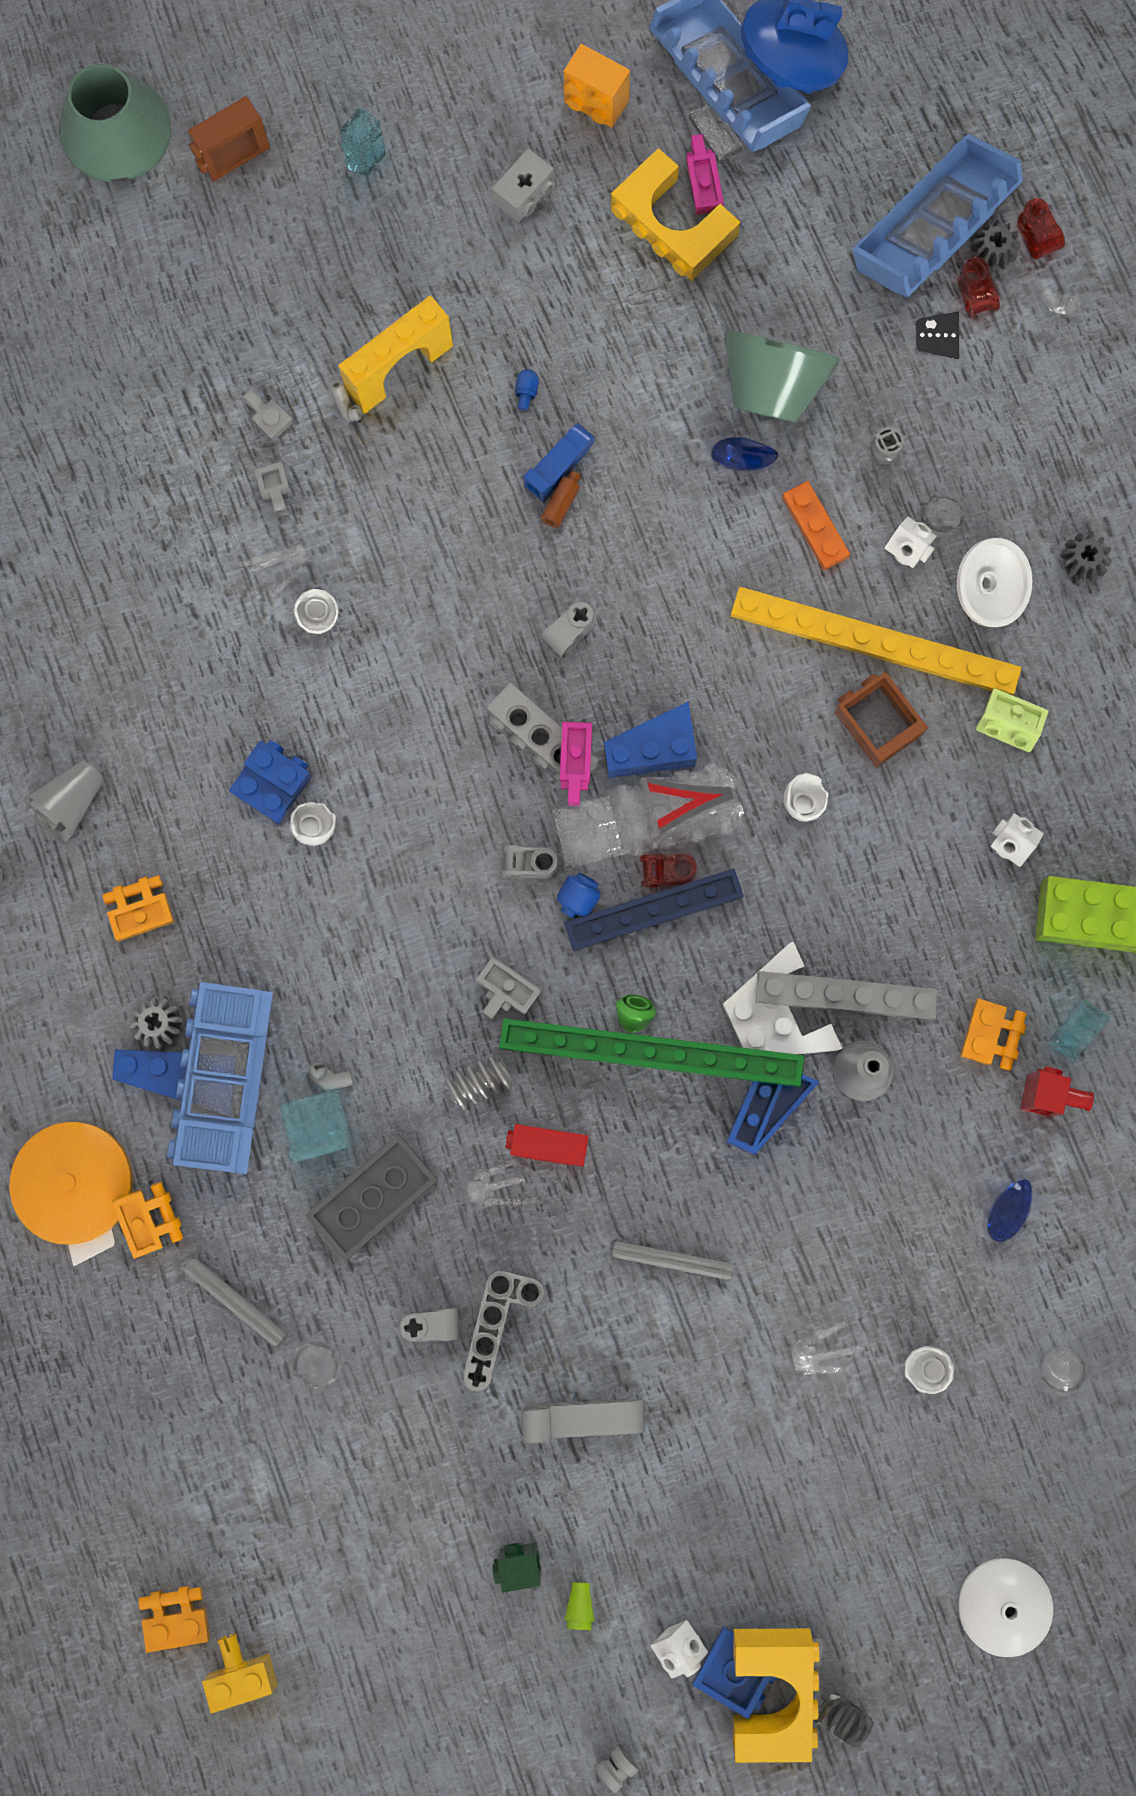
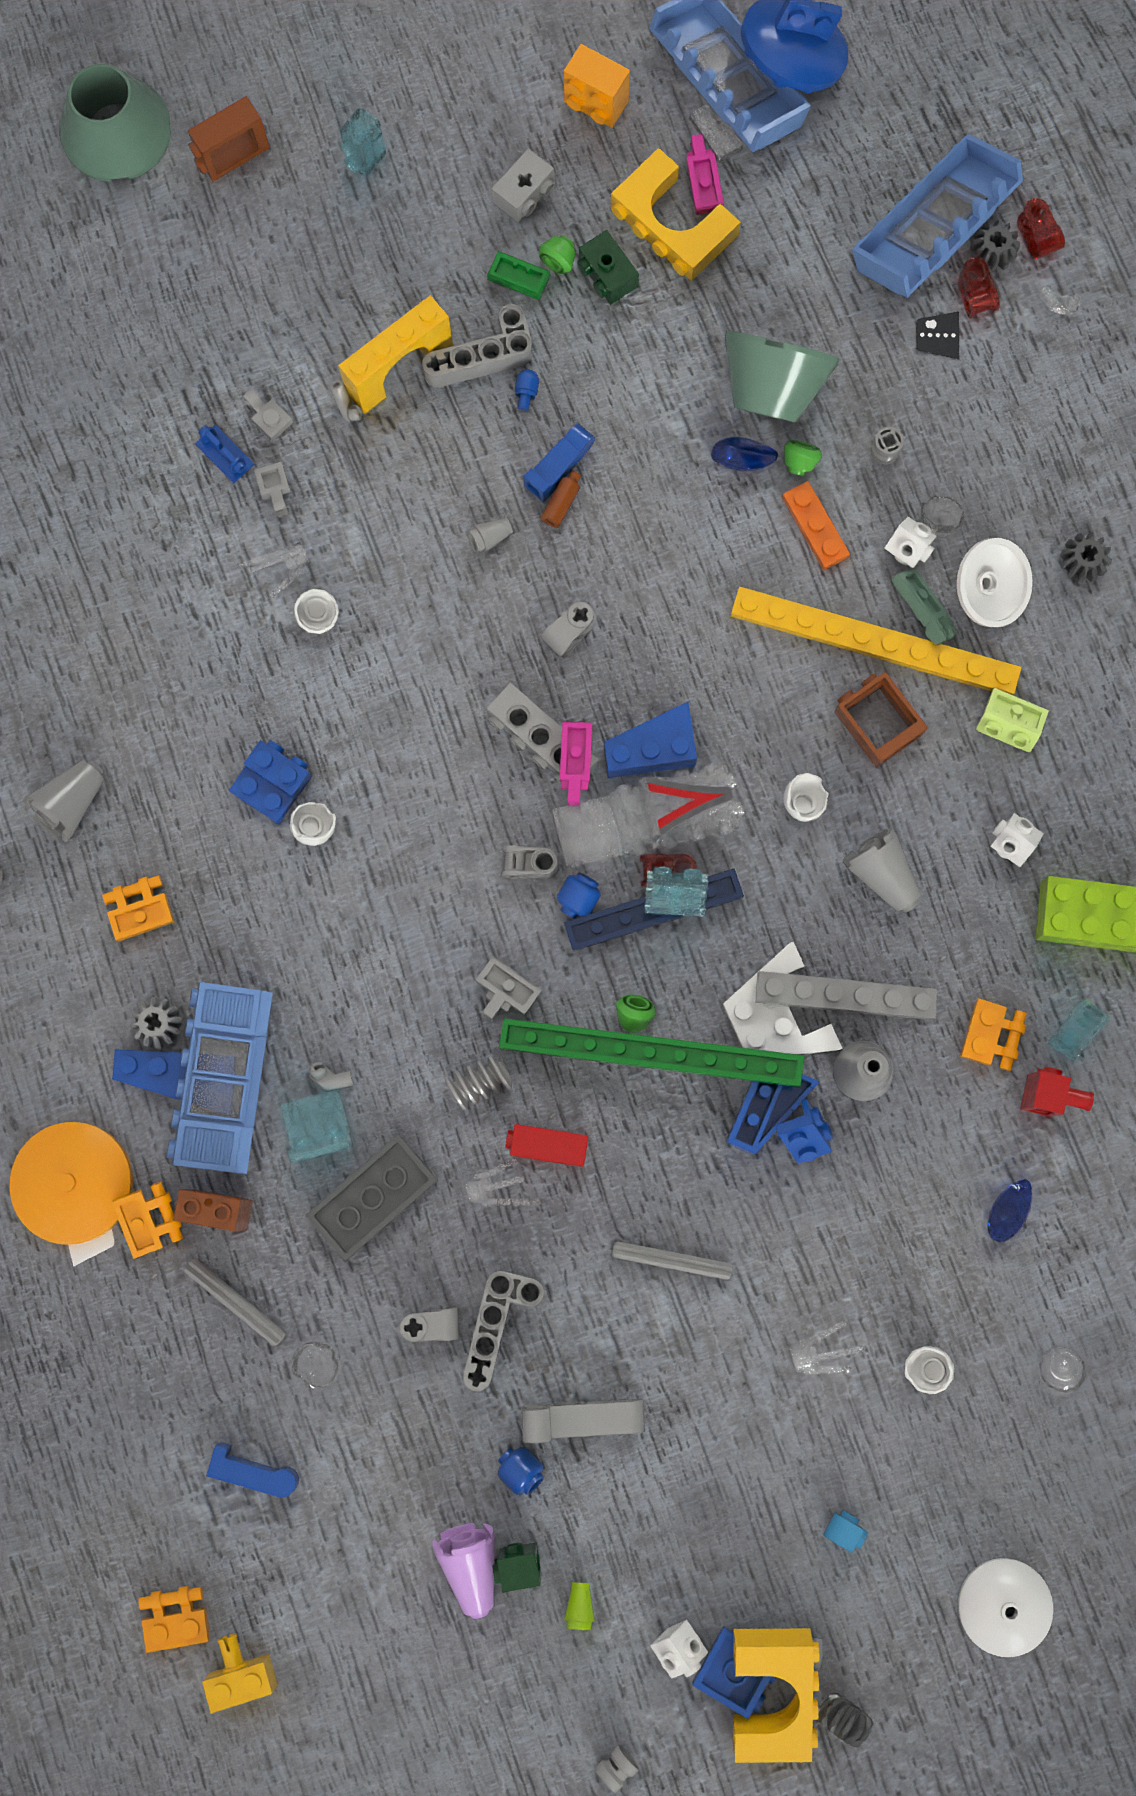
(213, 1210): none -> dark orange window
(223, 452): none -> blue hinge
(251, 1474): none -> blue leg
(467, 1563): none -> lavender cone
(476, 350): none -> light grey beam
(488, 534): none -> light grey cone
(518, 275): none -> green plate
(520, 1470): none -> blue head
(558, 254): none -> bright green cone
(607, 267): none -> dark green brick
(676, 892): none -> clear light blue brick
(801, 456): none -> bright green cone
(806, 1135): none -> blue bracket
(845, 1531): none -> dark azure plate
(885, 870): none -> light grey cone
(925, 606): none -> sand green hinge

